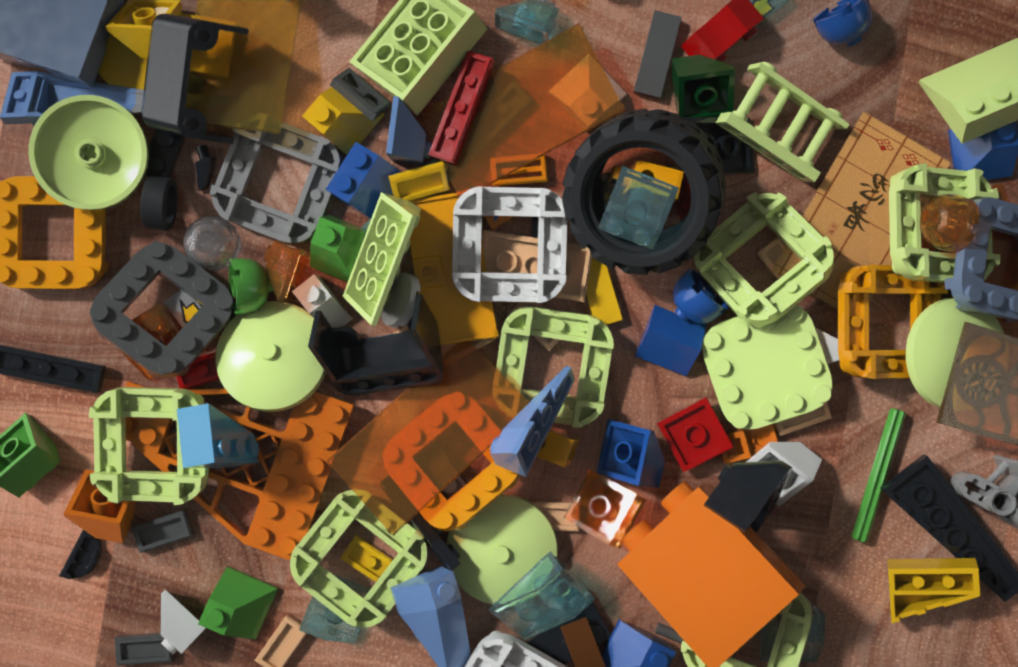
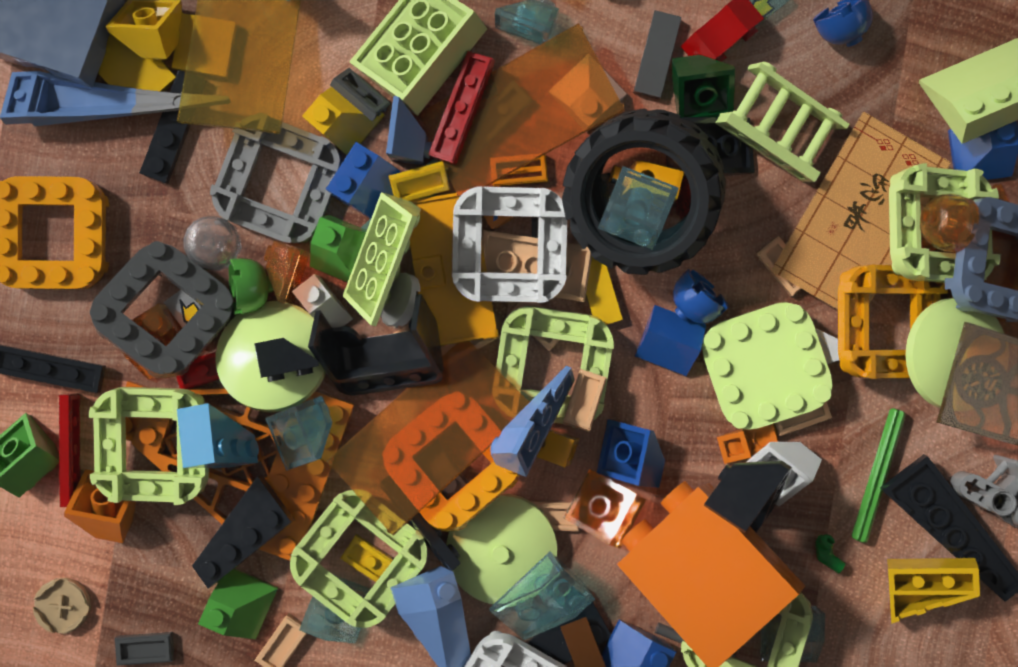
(61, 605): none -> tan tile
(69, 446): none -> red tile
(83, 557): black tile -> none
(88, 152): yellowish green dish -> none
(159, 203): black tyre -> none
(163, 530): dark grey tile -> none
(168, 75): black windscreen -> none
(177, 625): white slope -> none
(204, 167): black bar -> none
(246, 529): none -> black wing
(280, 357): none -> black slope
(301, 432): none -> clear light blue slope
(584, 400): none -> light nougat tile
(695, 434): red plate -> none
(787, 291): yellowish green plate -> none
(825, 555): none -> green arm

